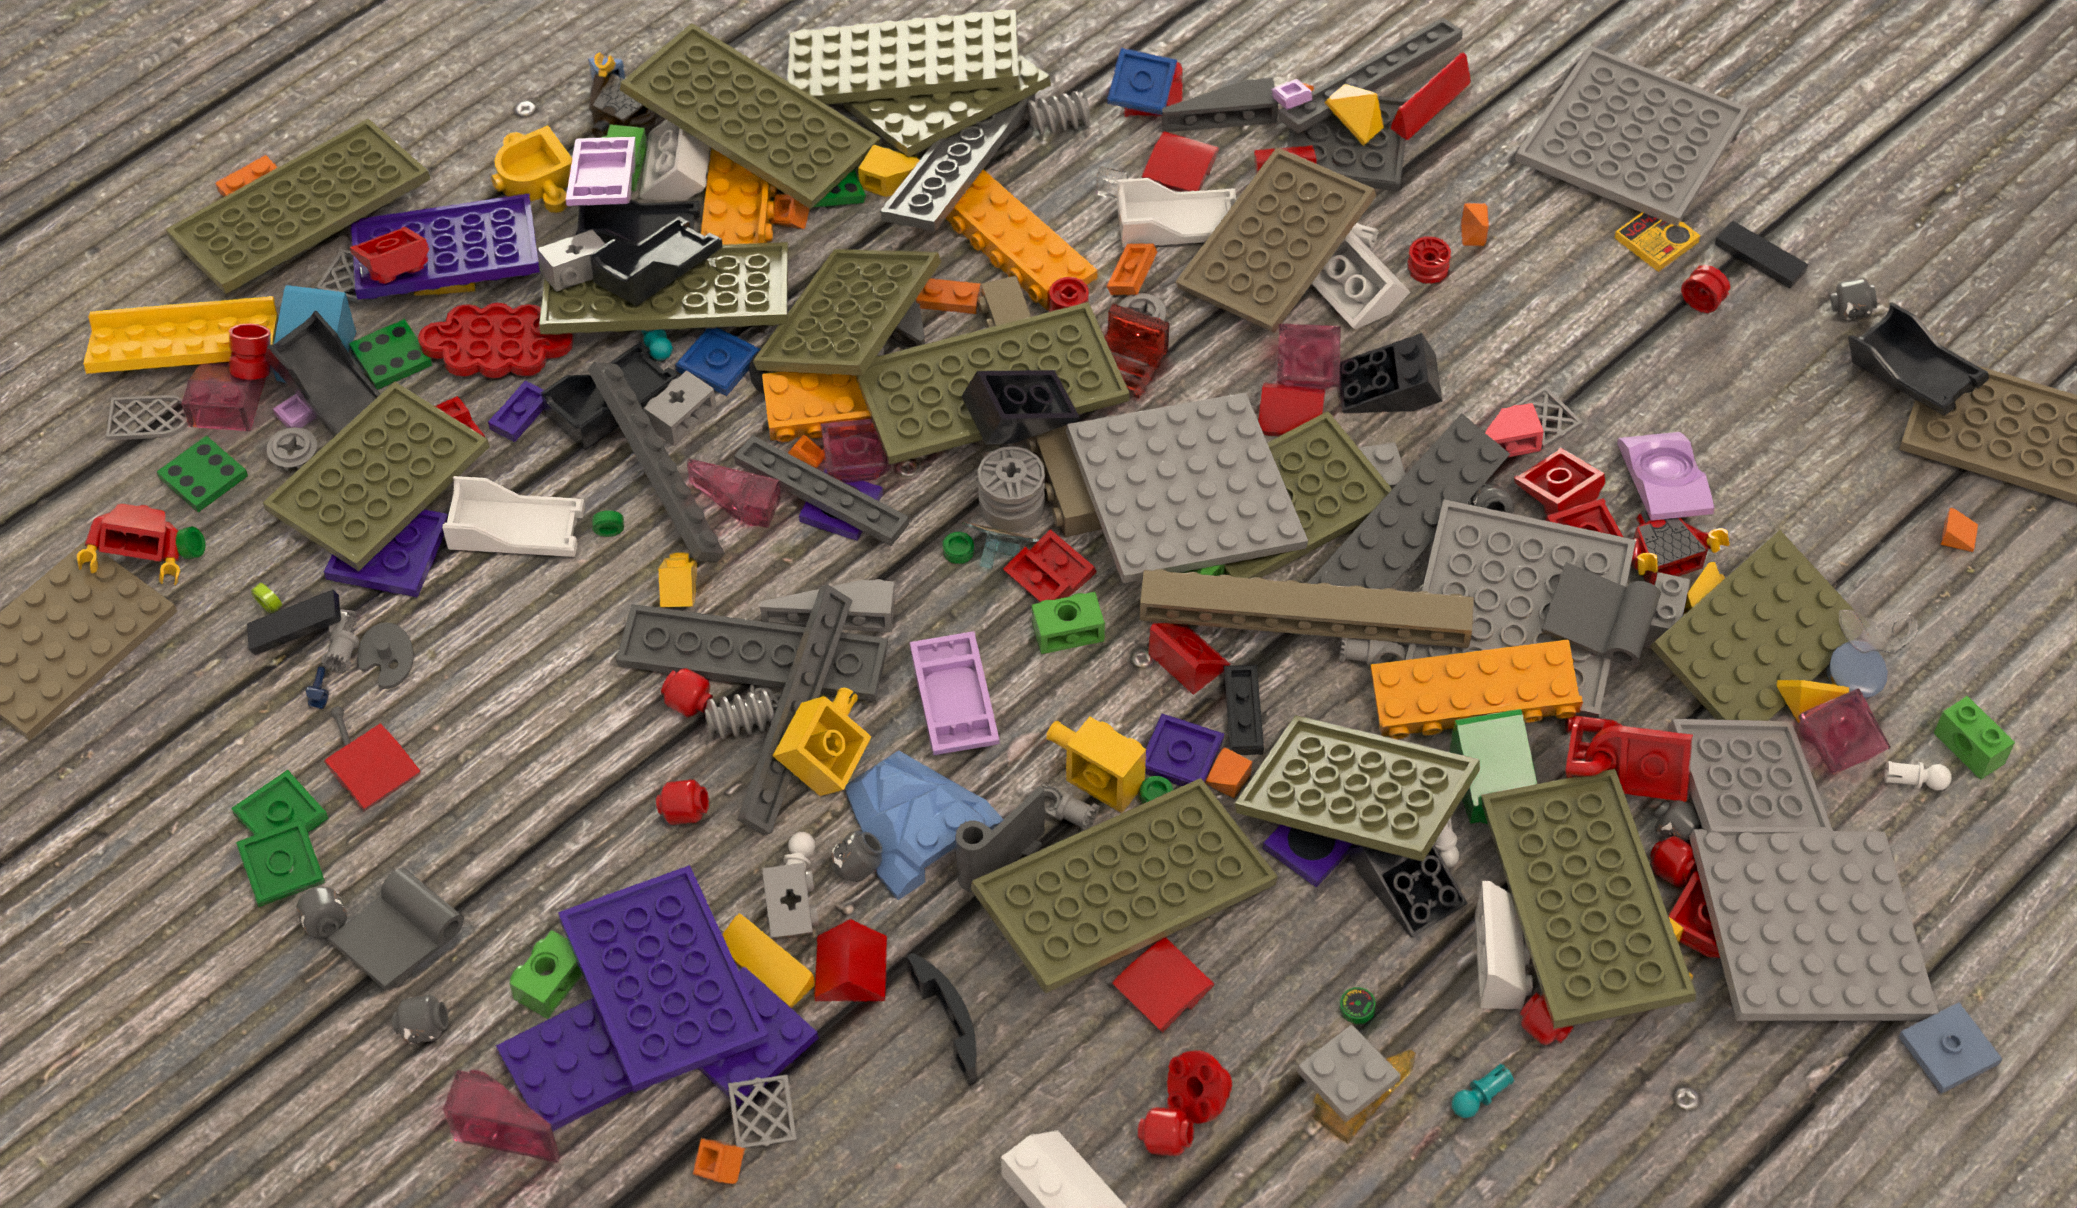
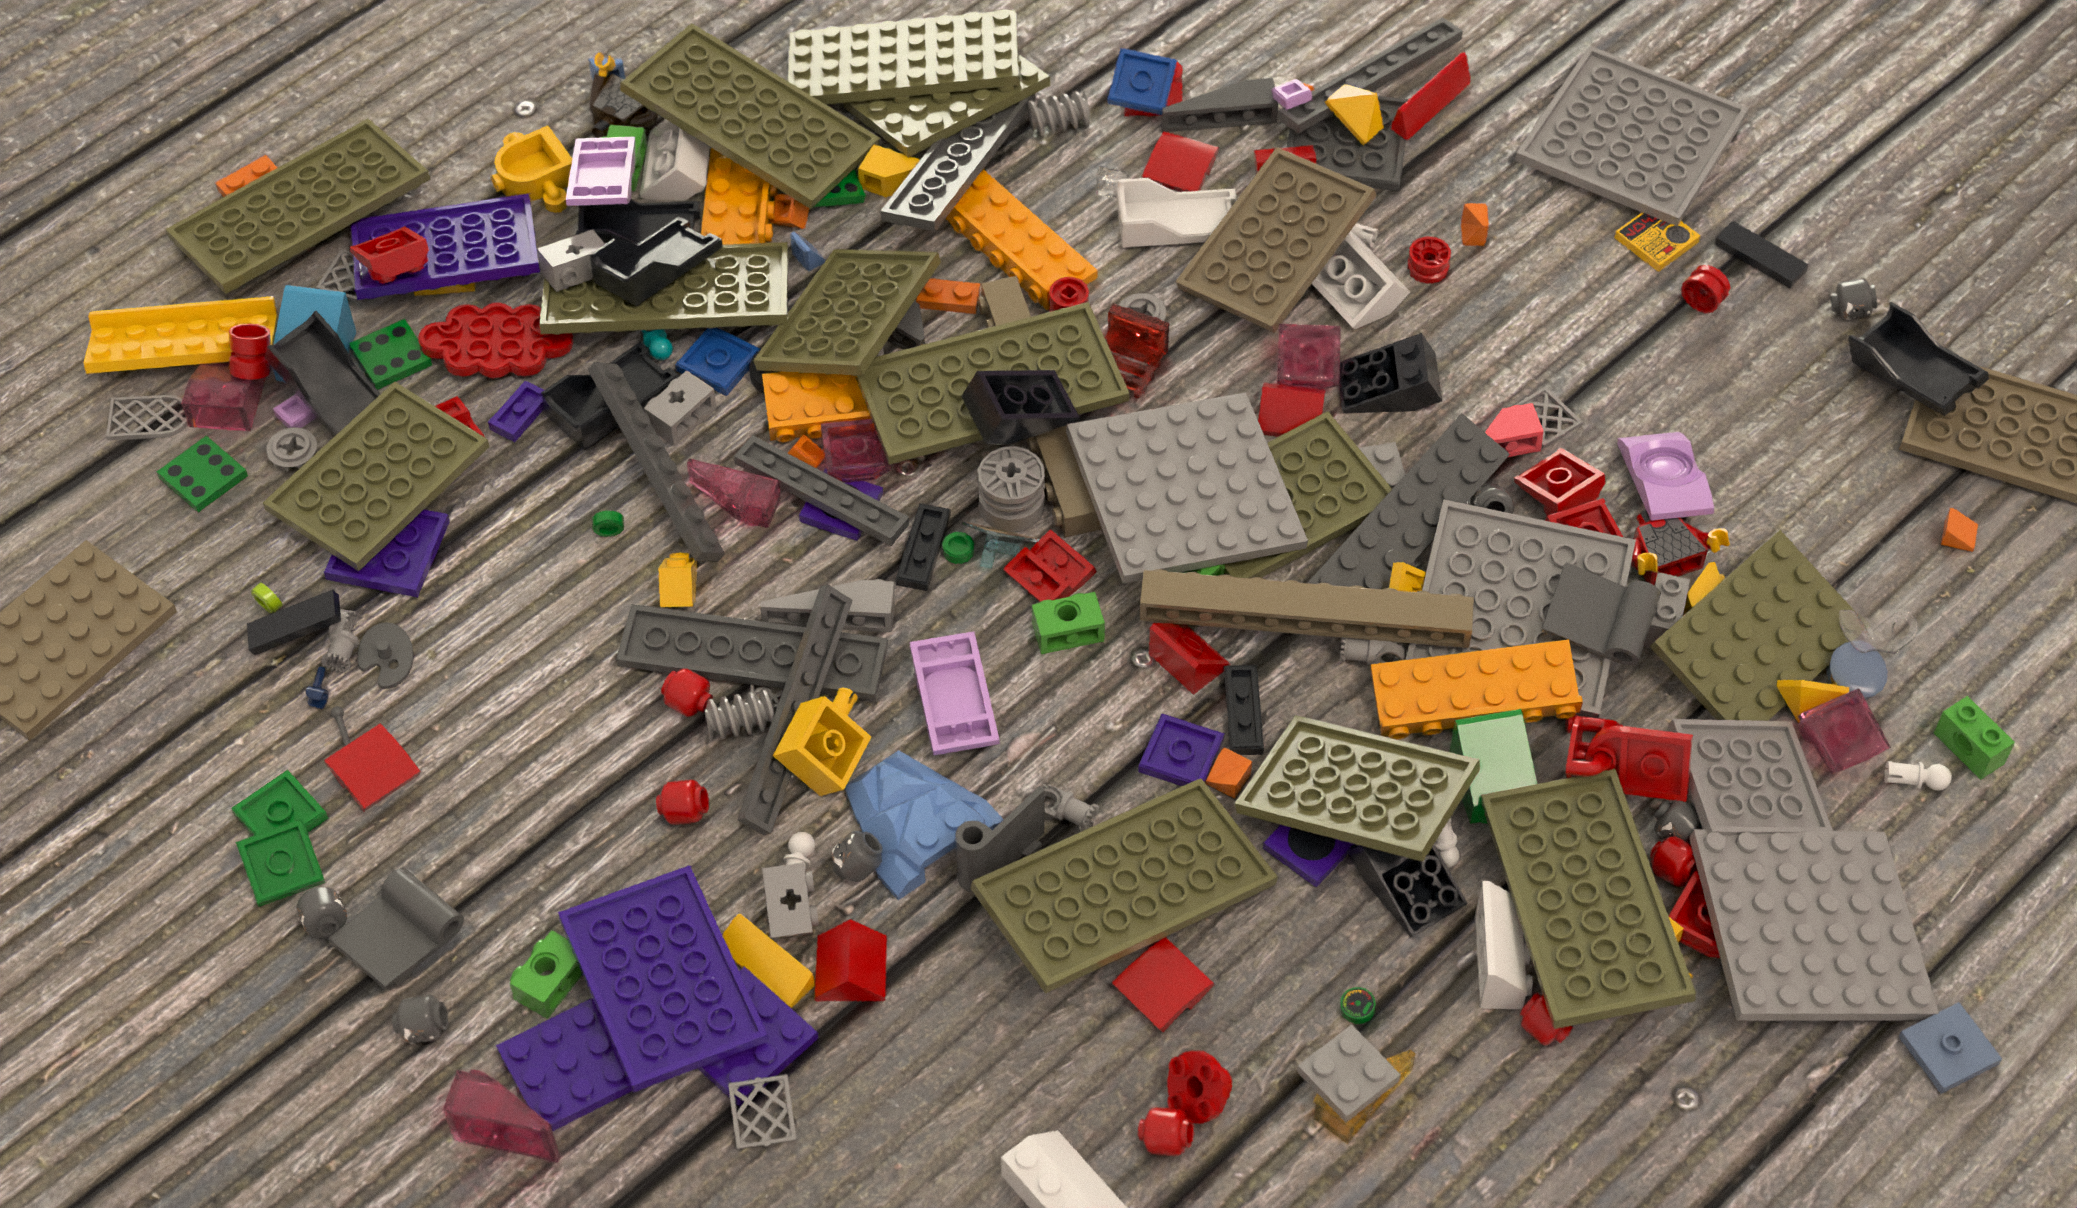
(133, 533): red torso -> none
(190, 542): green tile -> none
(499, 520): white piece -> none
(718, 1161): orange slope -> none
(805, 252): none -> medium blue slope
(923, 547): none -> black tile
(933, 982): black slope -> none
(1101, 761): yellow brick -> none
(1132, 269): orange plate -> none
(1154, 787): green tile -> none
(1406, 578): none -> yellow bracket
(1467, 1102): teal pin -> none

